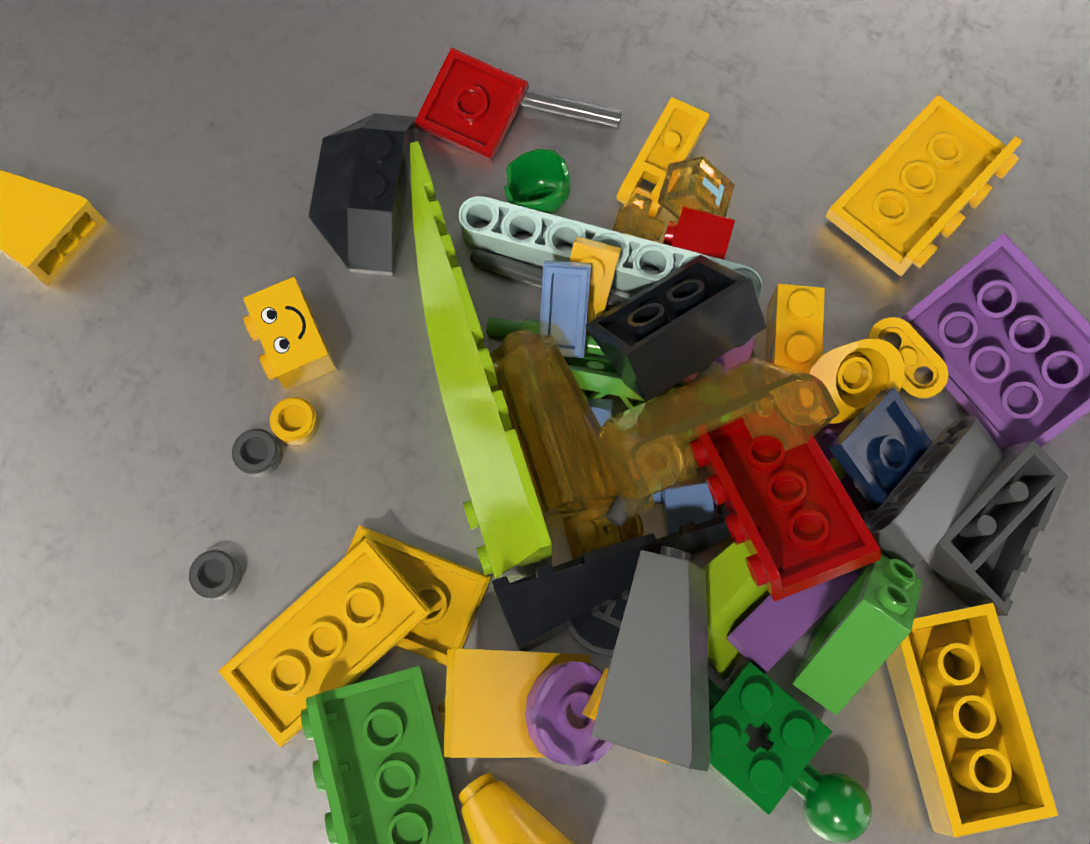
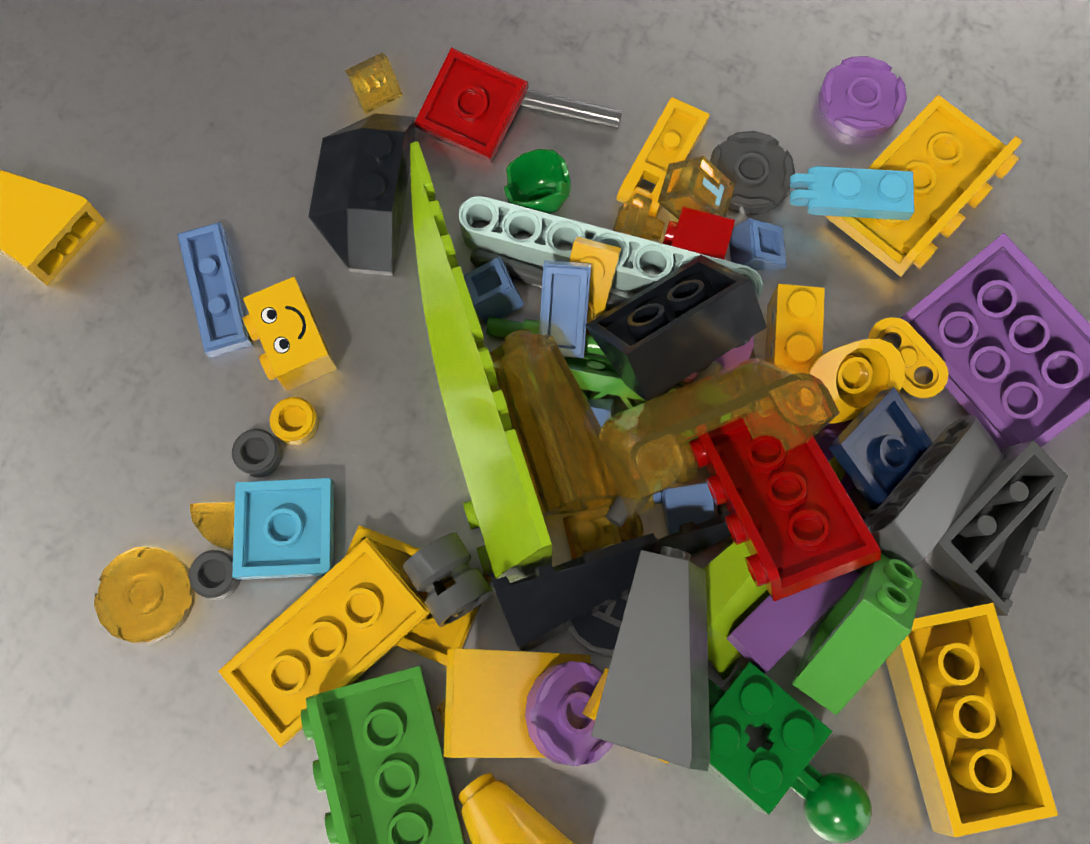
(144, 595): none -> clear yellow tile
(214, 289): none -> medium blue tile
(215, 522): none -> clear yellow tile
(283, 528): none -> medium azure plate
(374, 82): none -> clear yellow tile
(437, 565): none -> dark grey wheel
(493, 290): none -> medium blue slope
(757, 169): none -> dark grey tile
(758, 245): none -> medium blue slope
(854, 192): none -> medium azure hinge
(862, 97): none -> medium lavender tile

